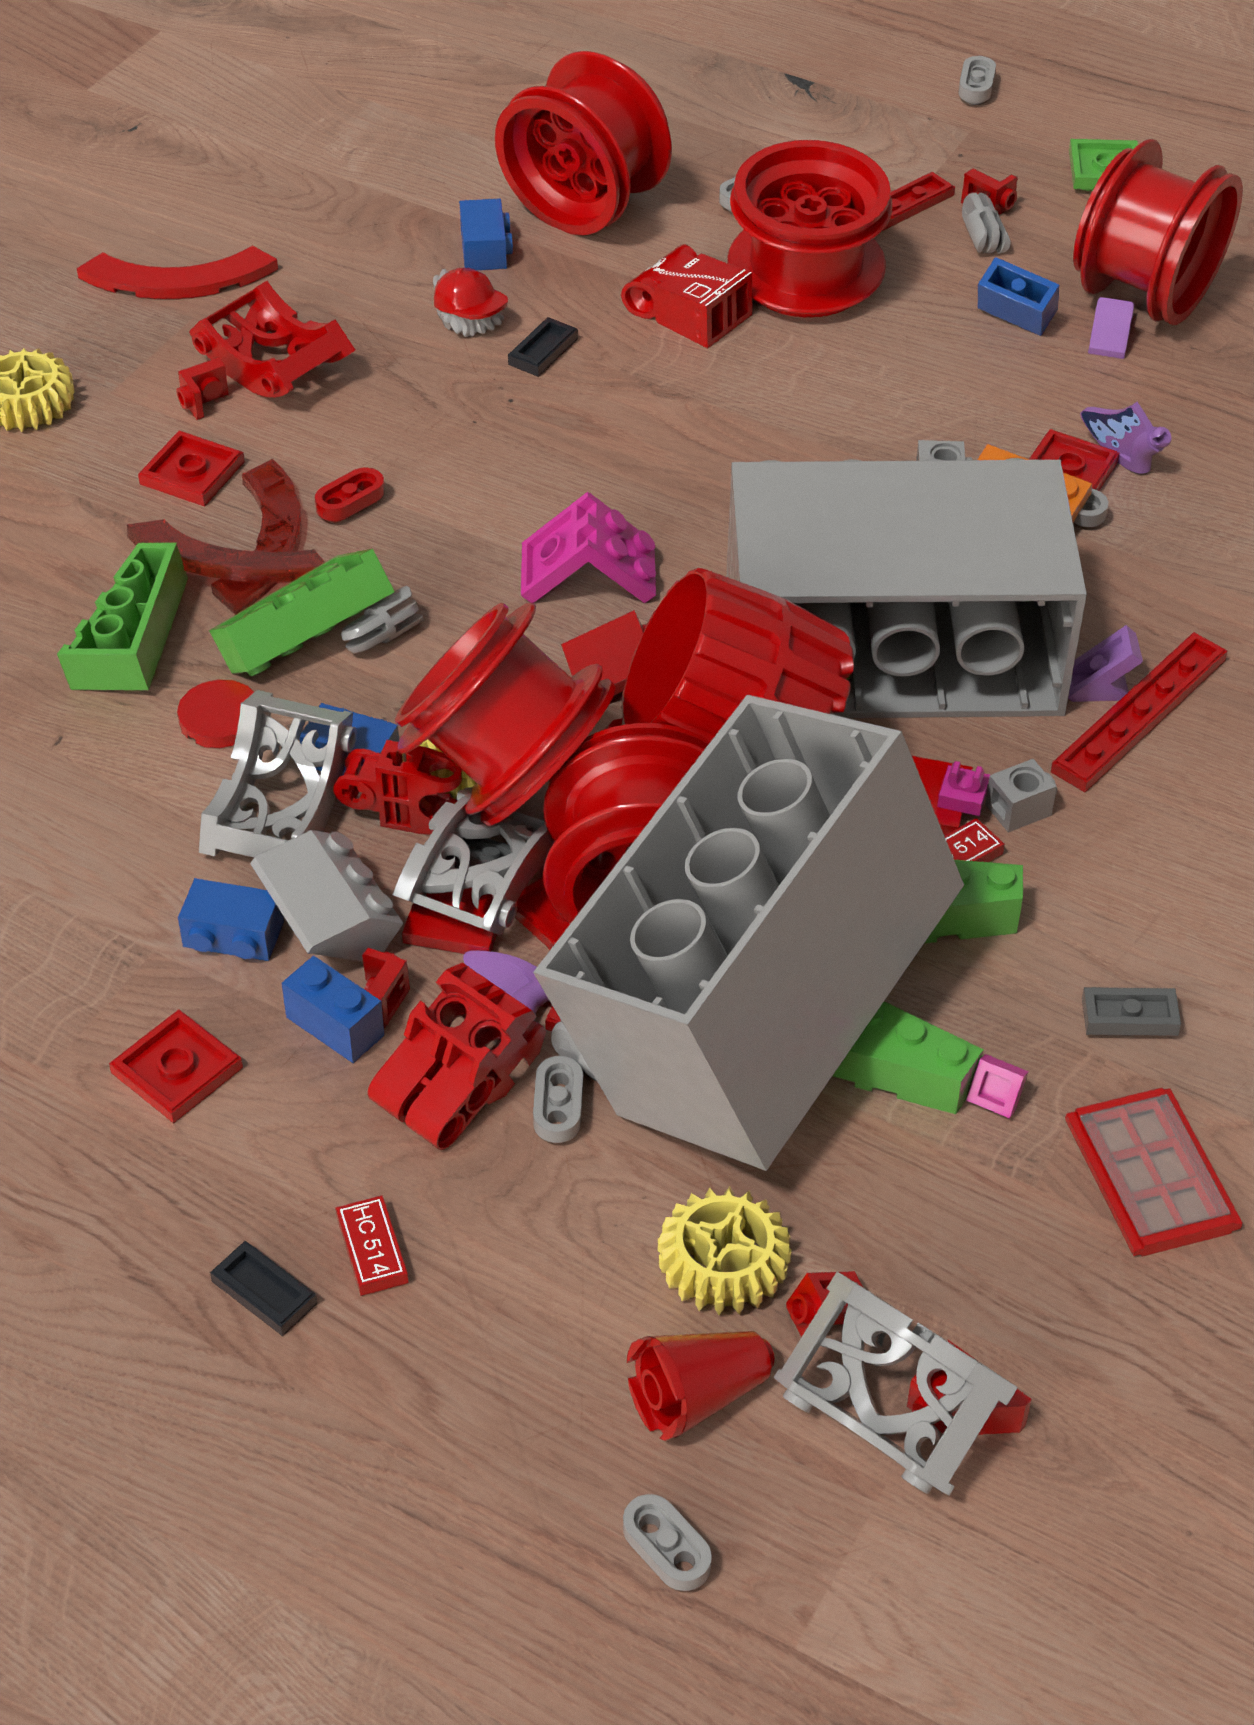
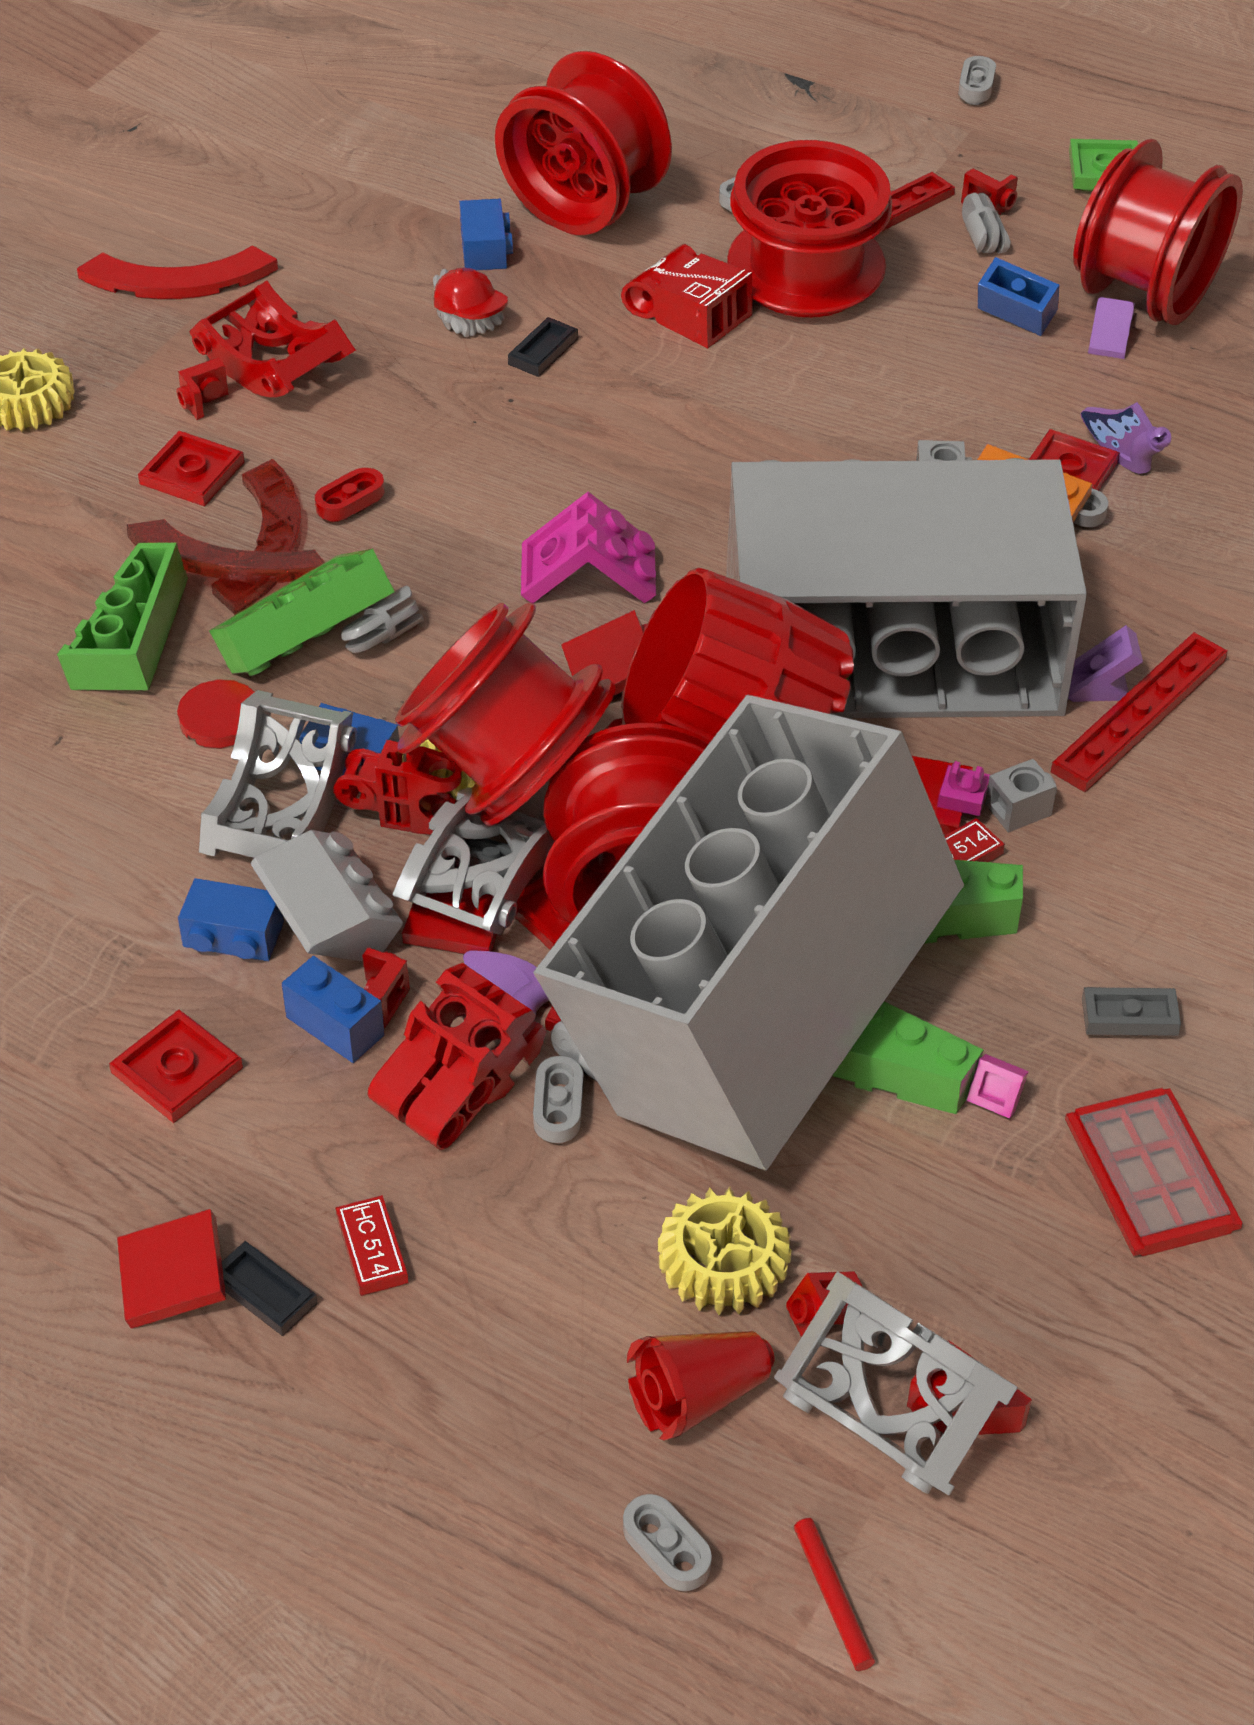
(171, 1268): none -> red tile
(834, 1594): none -> red bar

